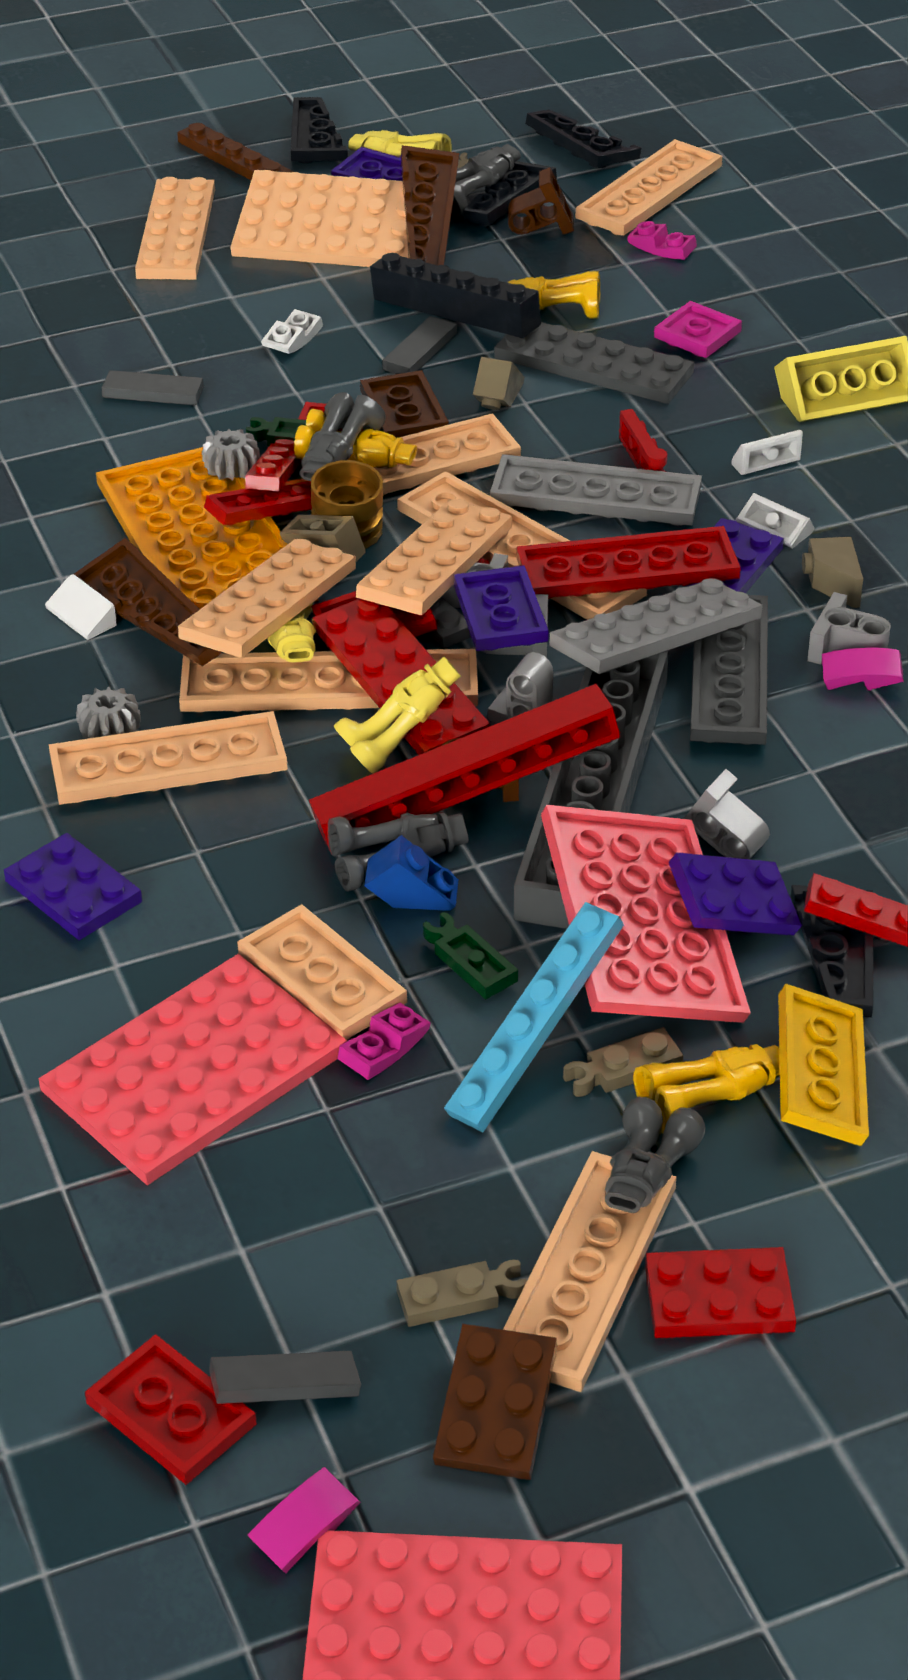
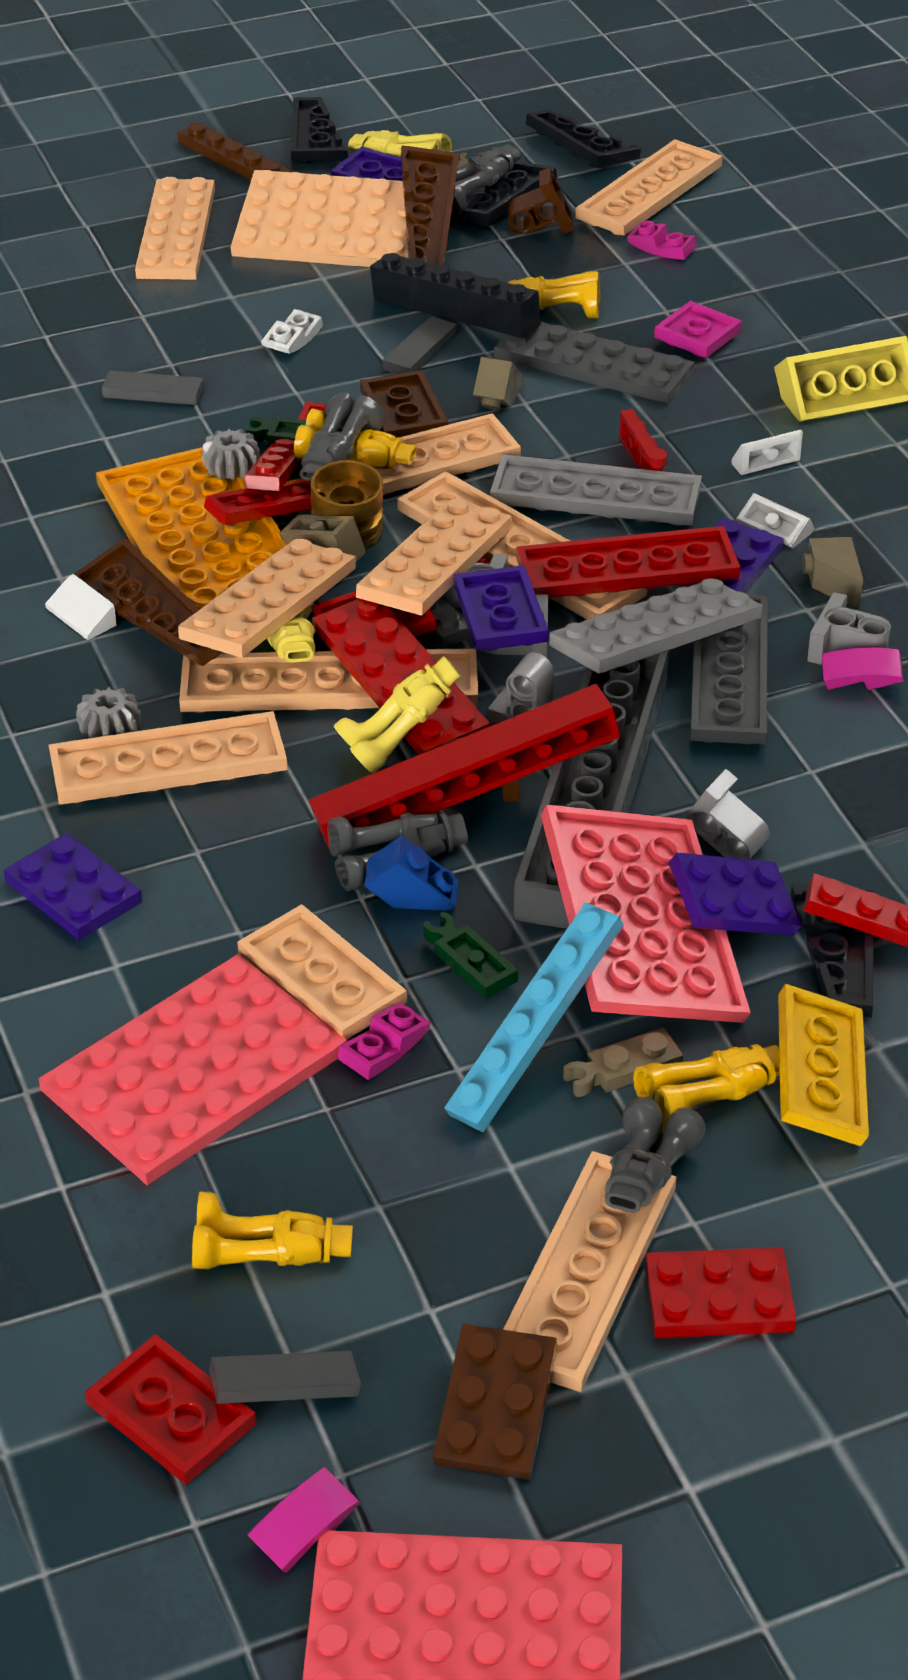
(286, 1237): none -> yellow piece
(457, 1291): dark tan plate -> none

